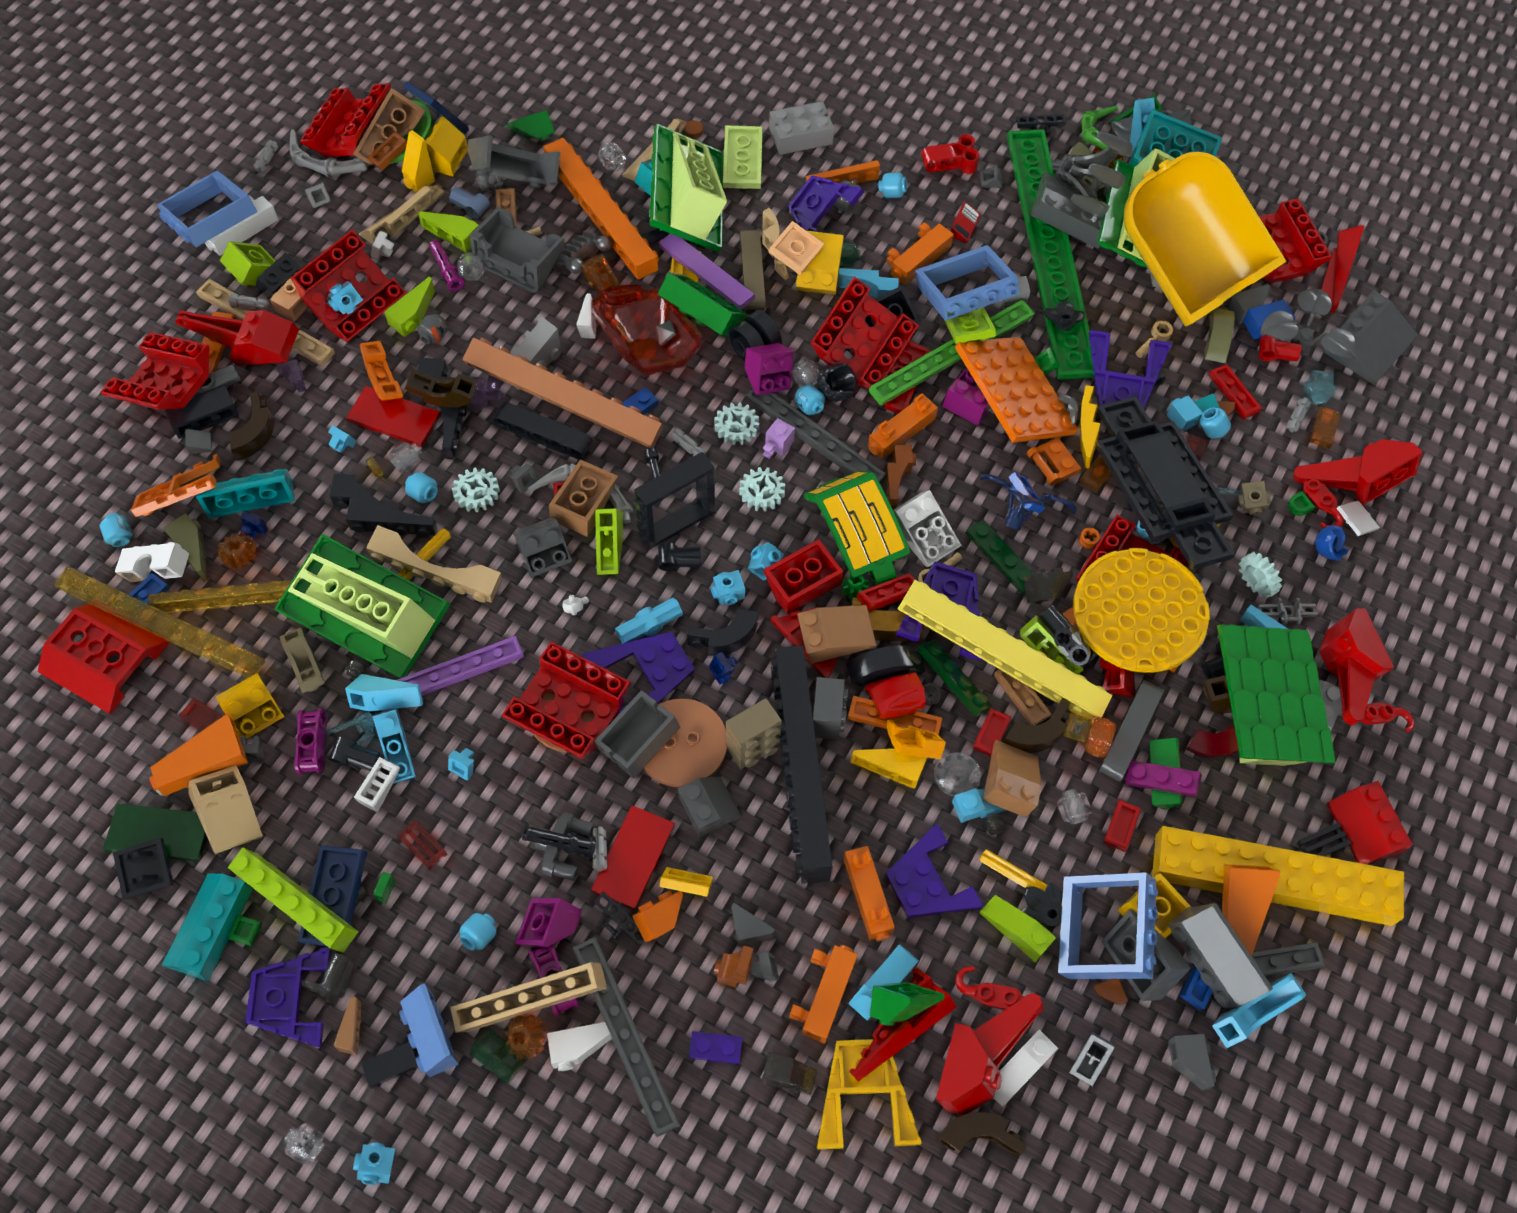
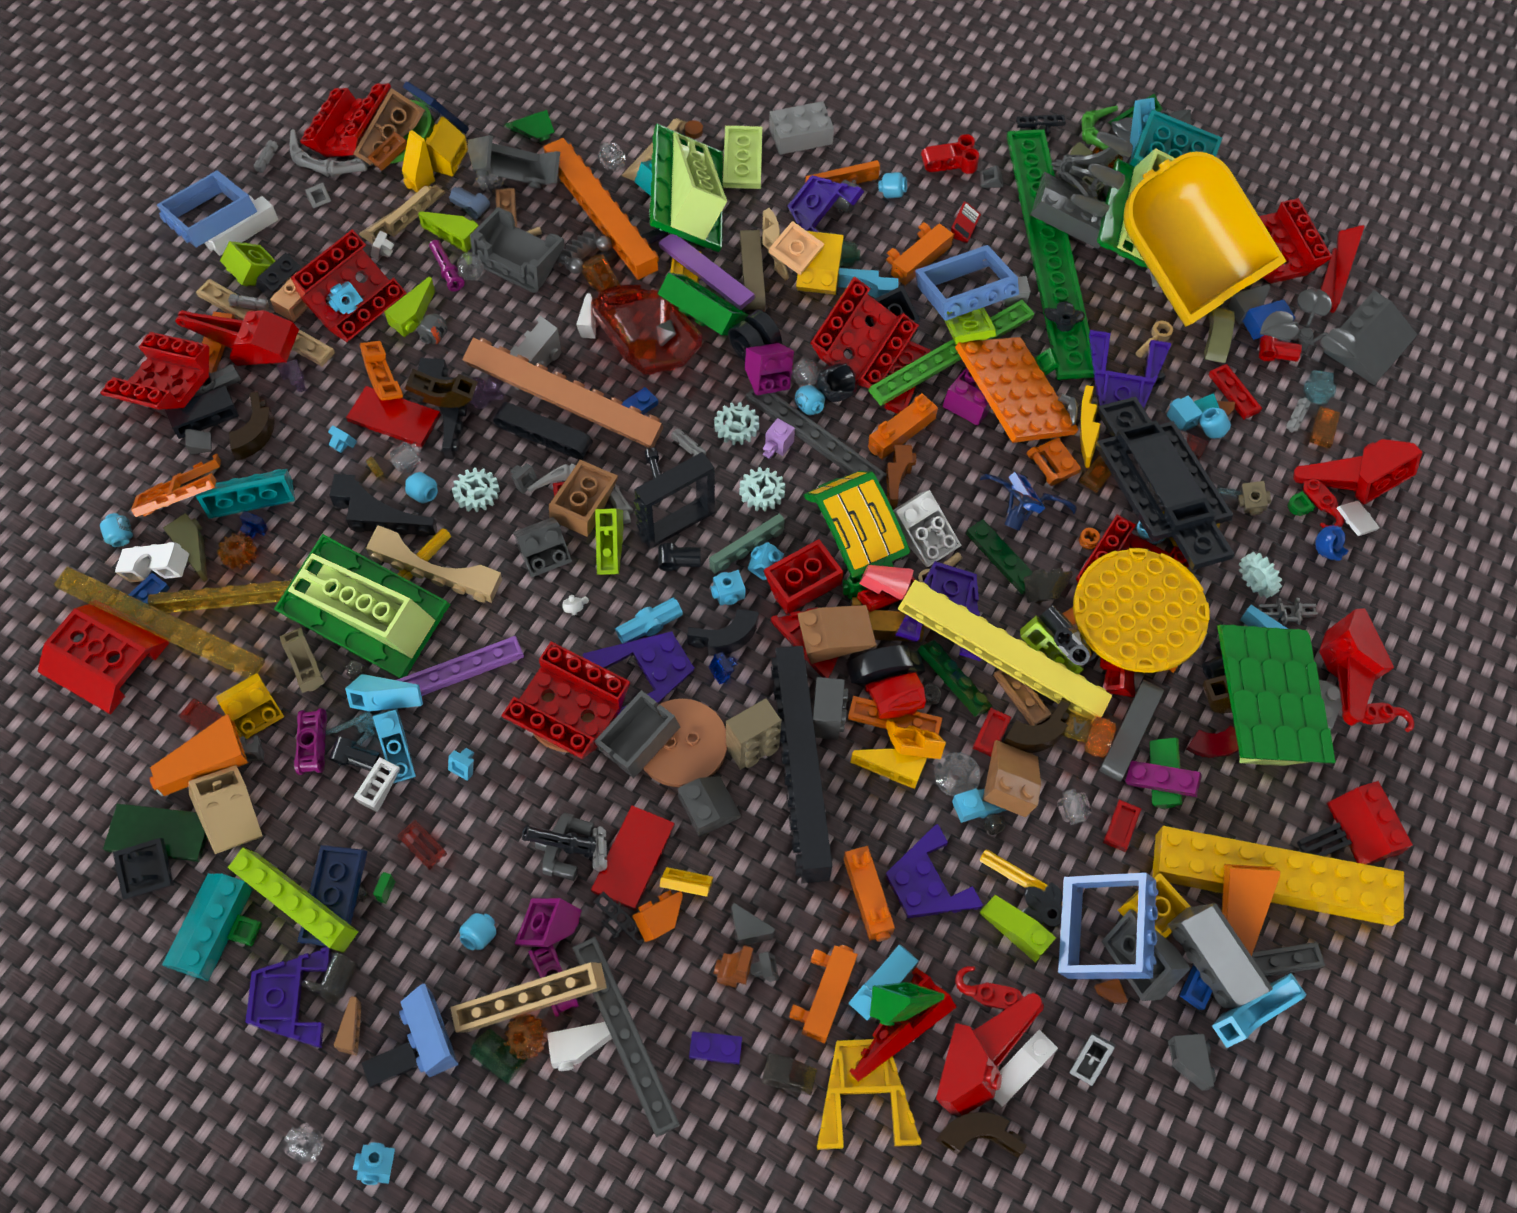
(745, 544): none -> sand green plate
(889, 579): none -> coral slope

